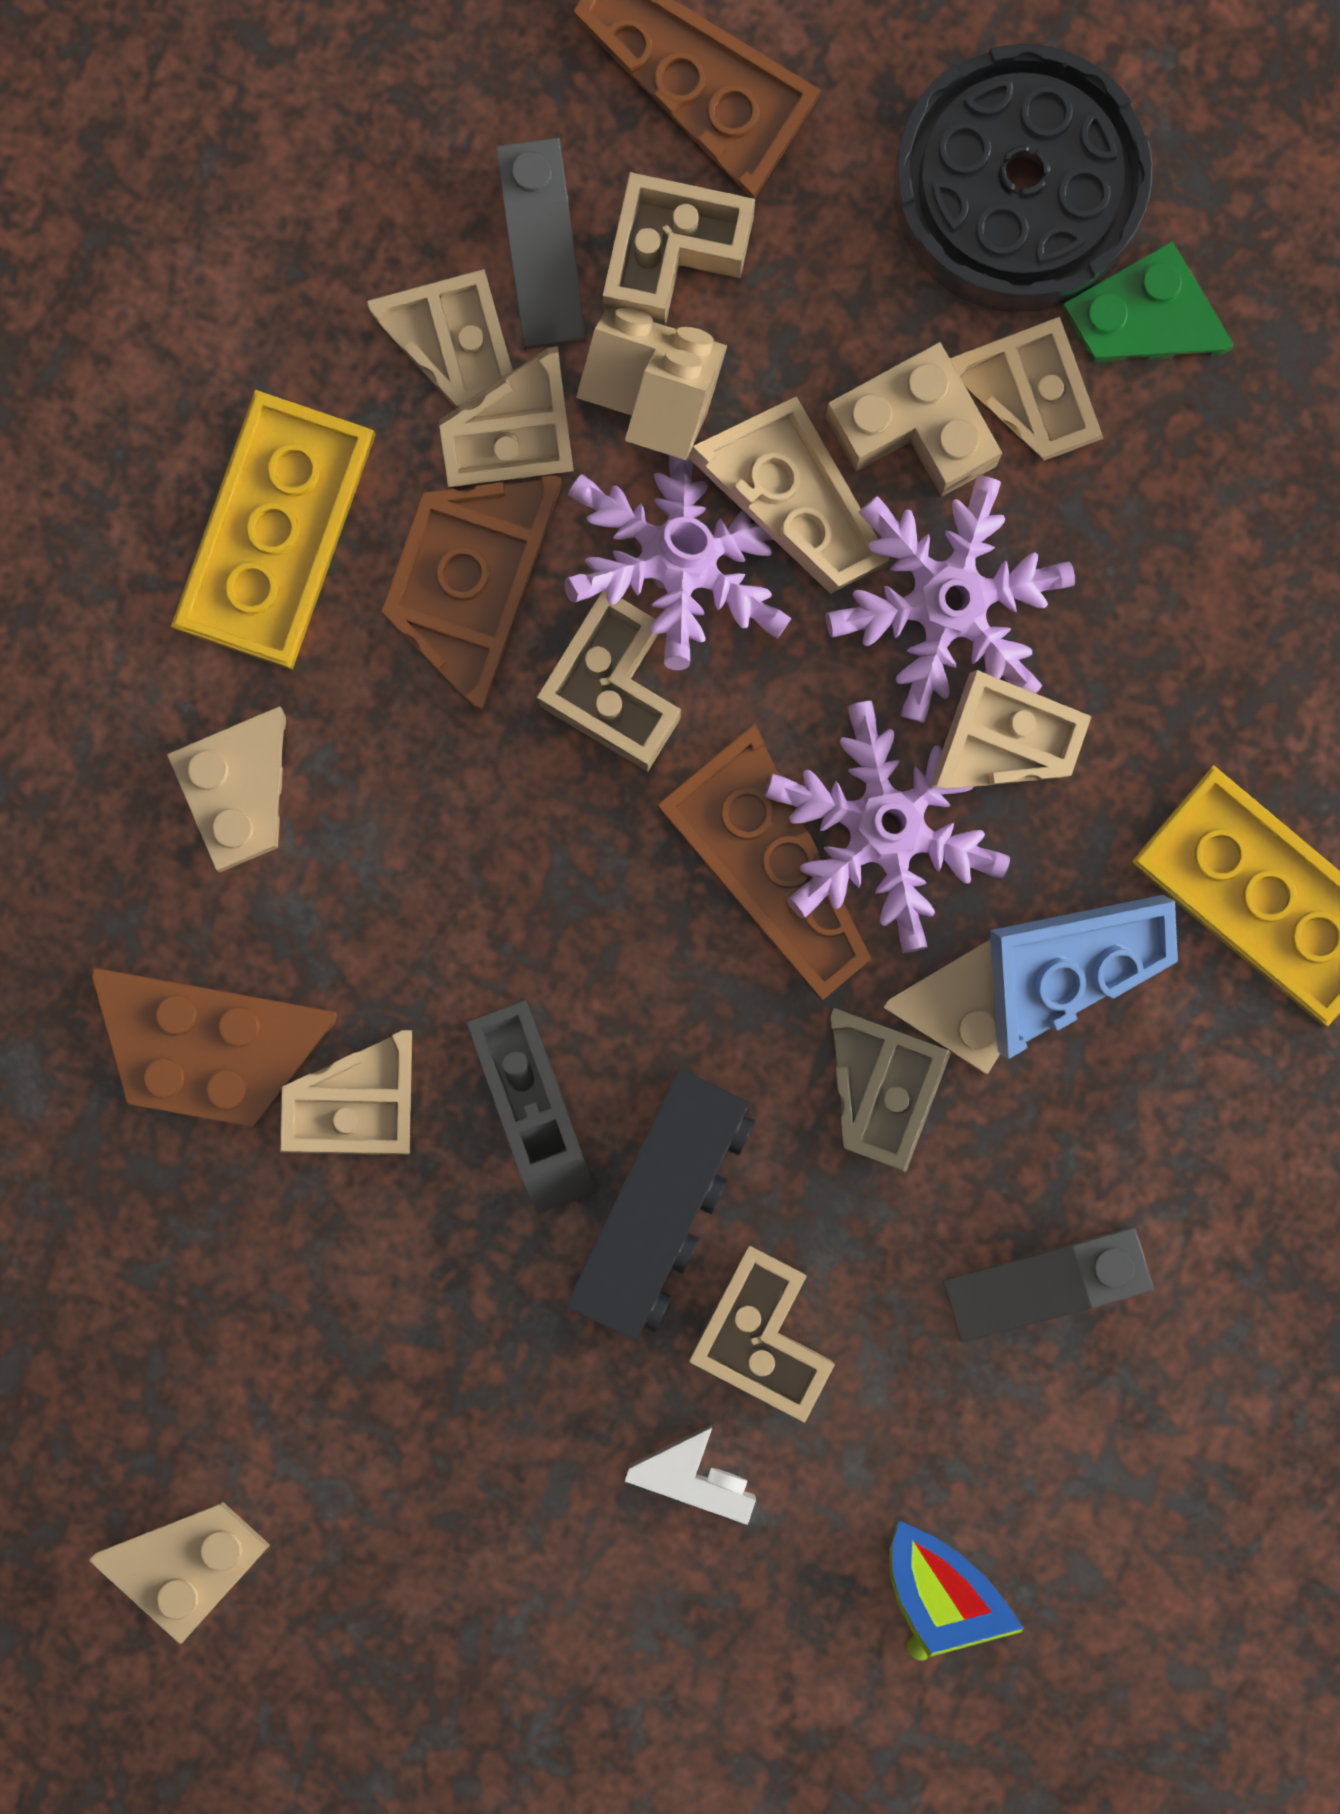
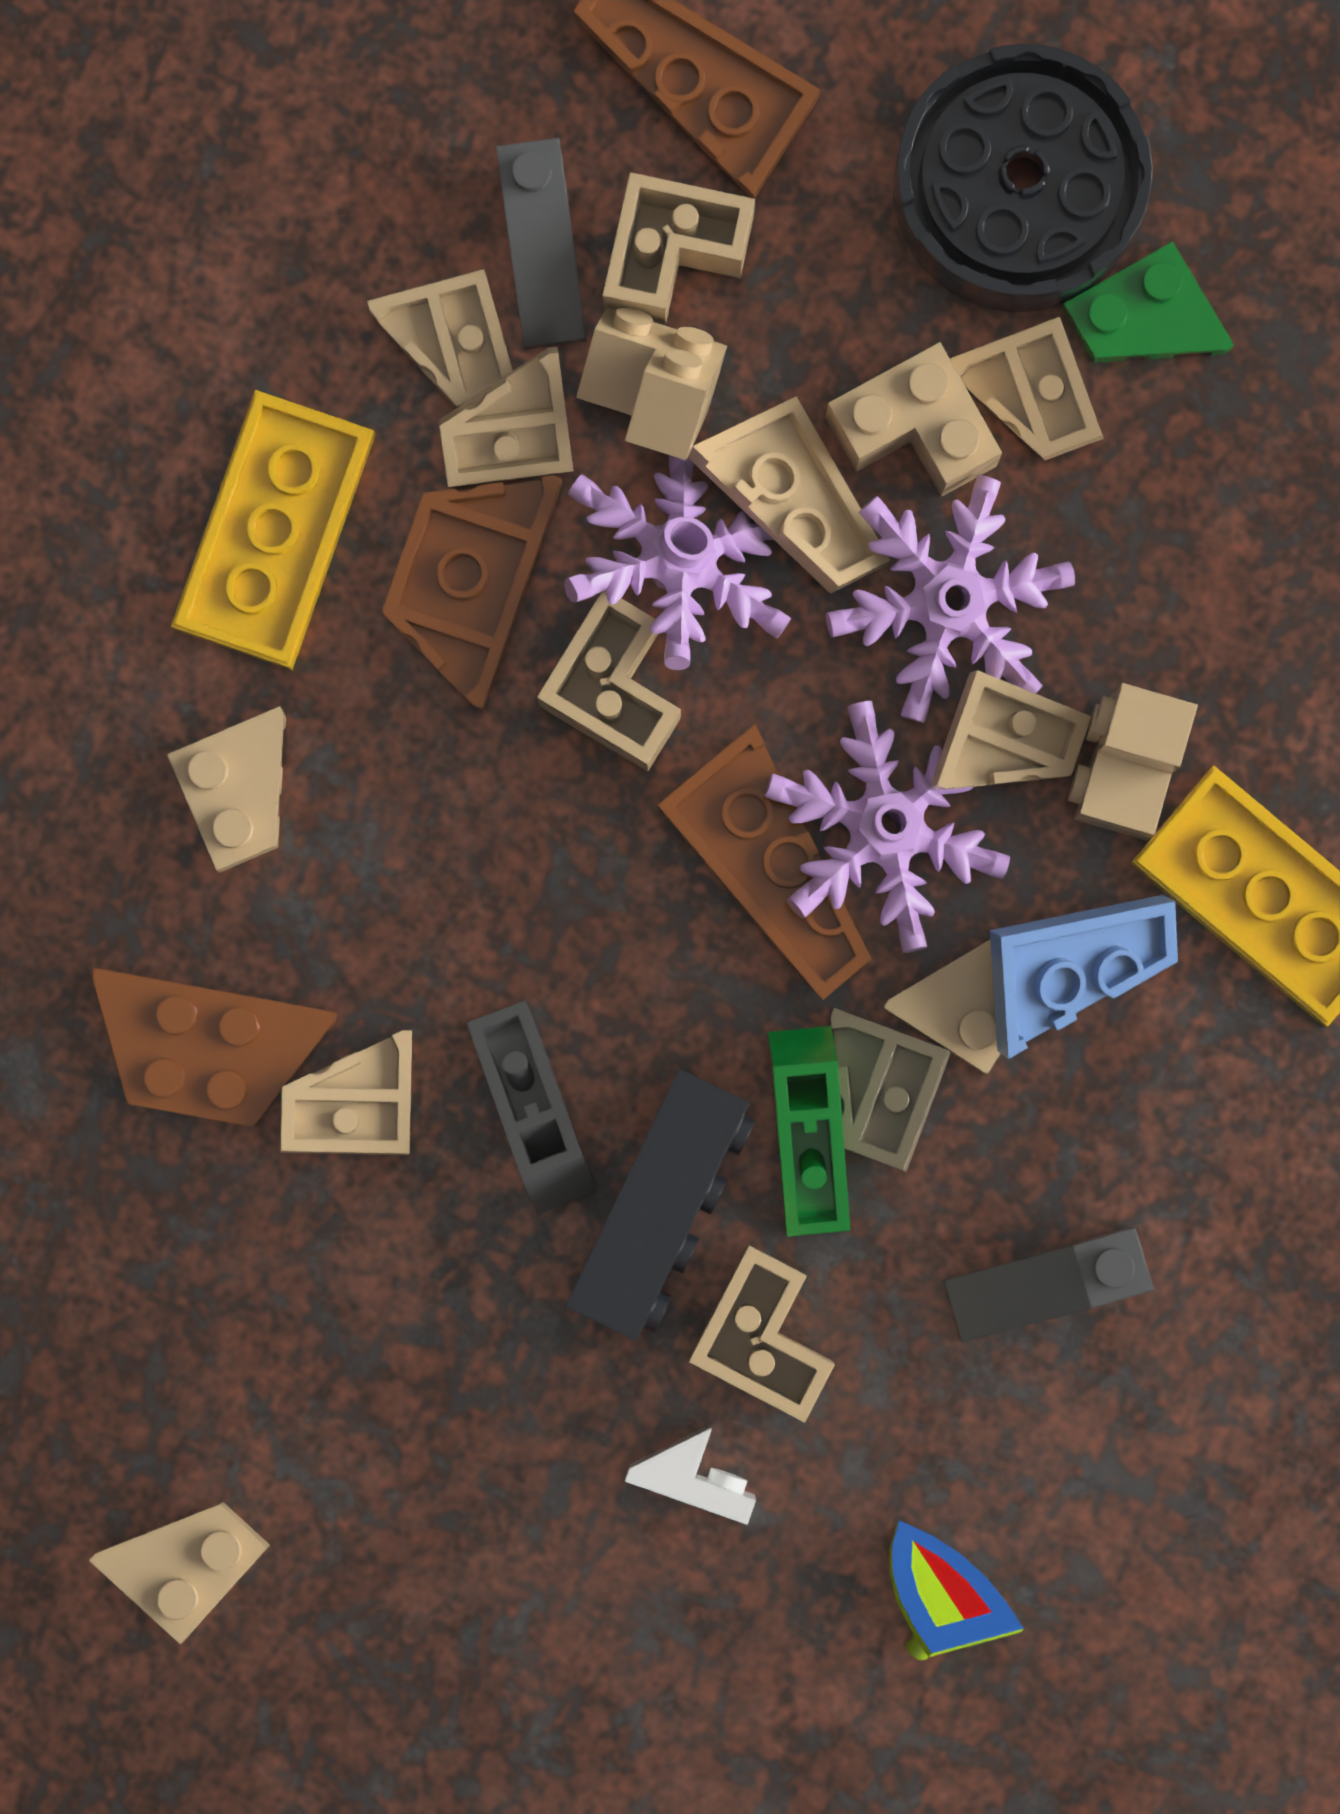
(809, 1130): none -> green slope
(1136, 750): none -> tan brick

